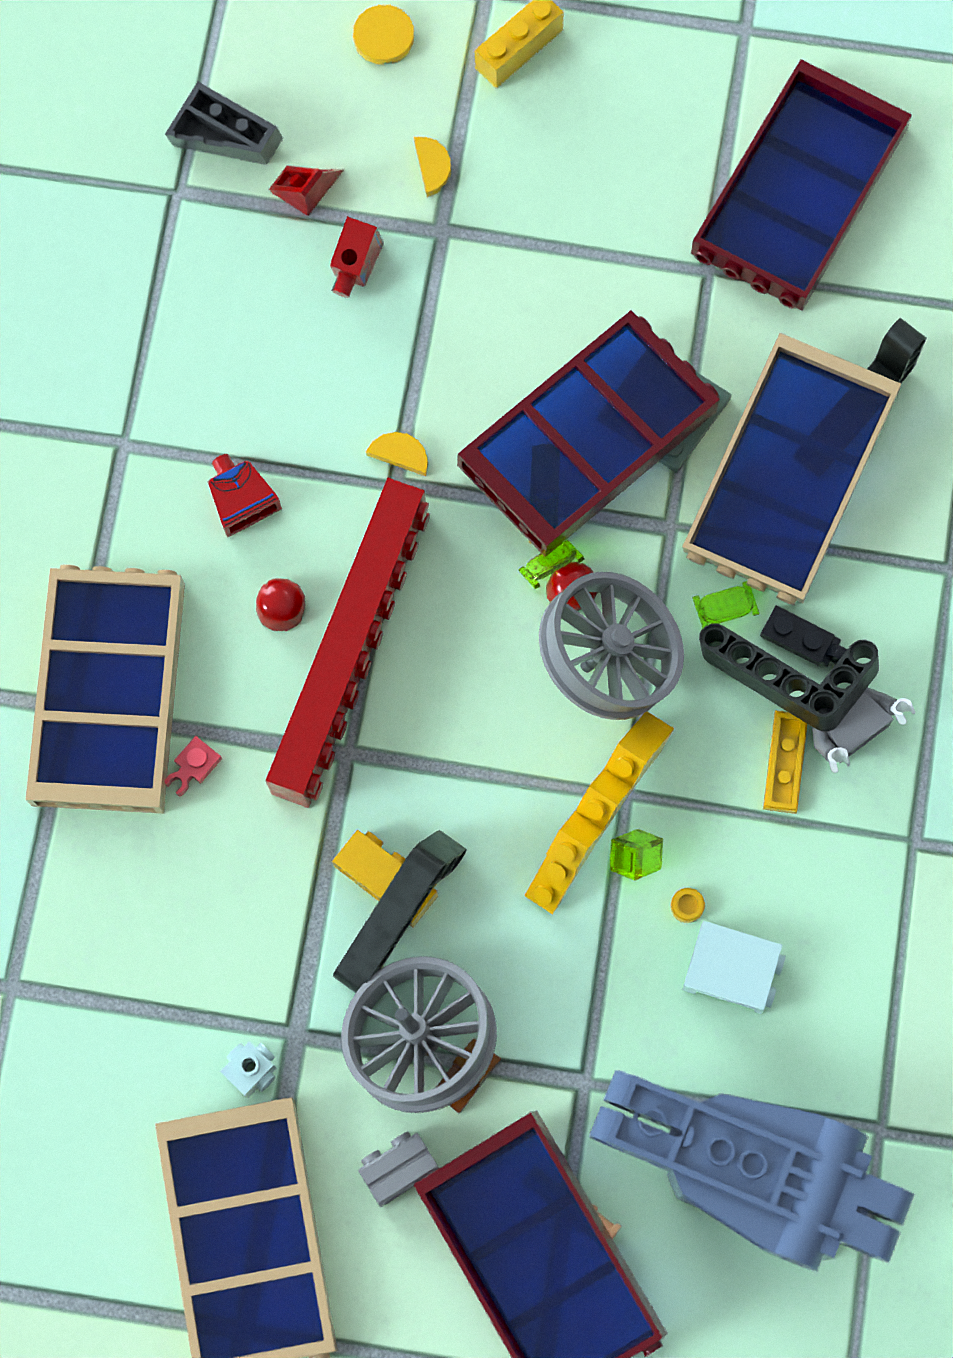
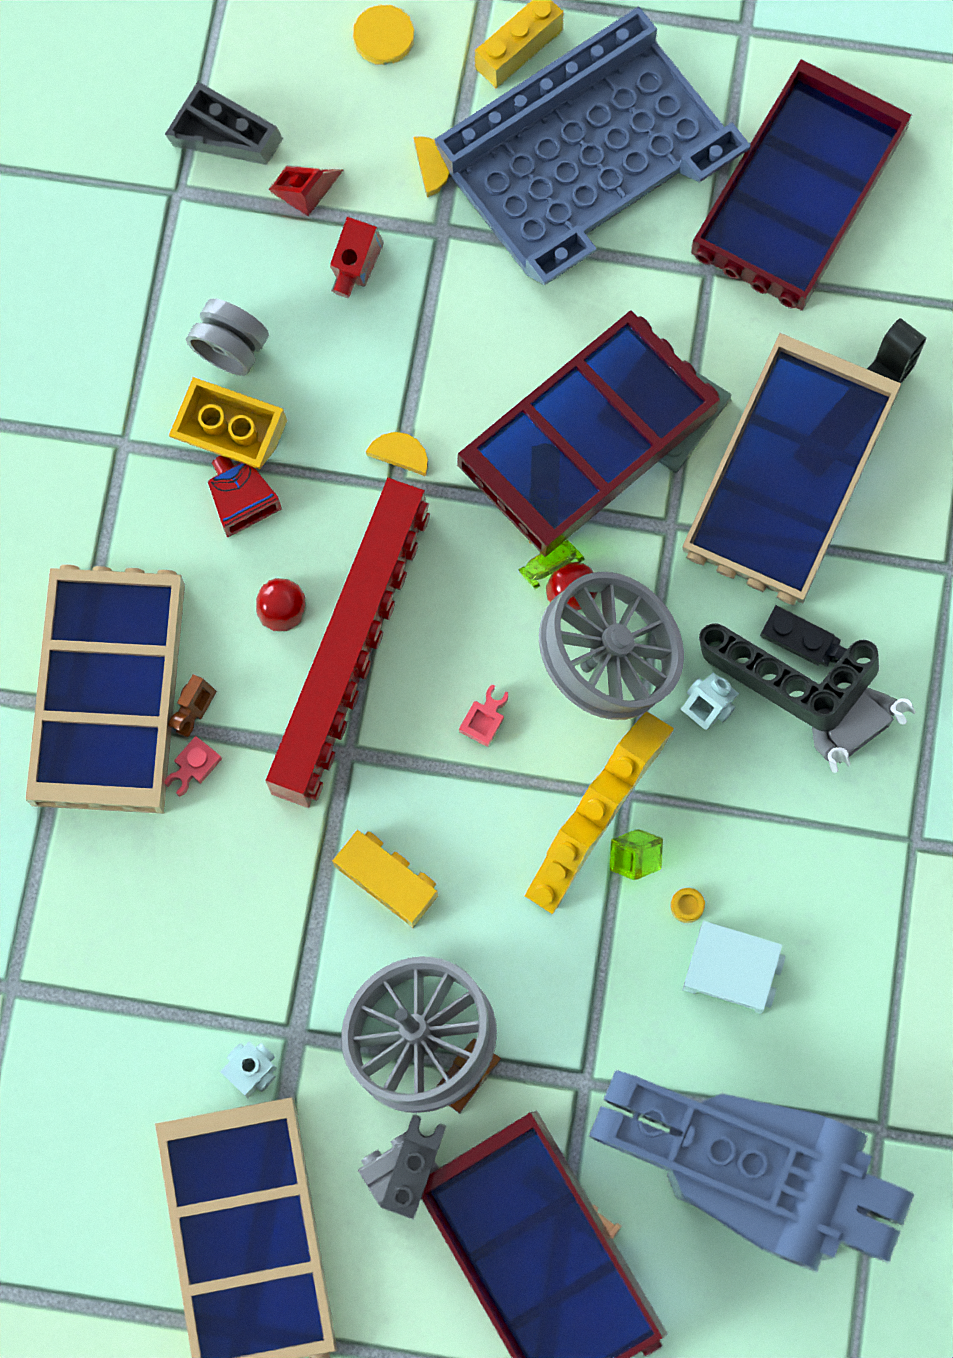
(194, 702): none -> dark orange plate
(227, 337): none -> light grey wheel
(228, 423): none -> yellow slope
(412, 1169): none -> dark grey plate
(421, 870): pearl dark grey beam -> none
(484, 720): none -> coral plate
(584, 145): none -> sand blue slope
(709, 701): none -> light aqua brick
(726, 605): clear neon green piece -> none
(785, 763): yellow tile -> none

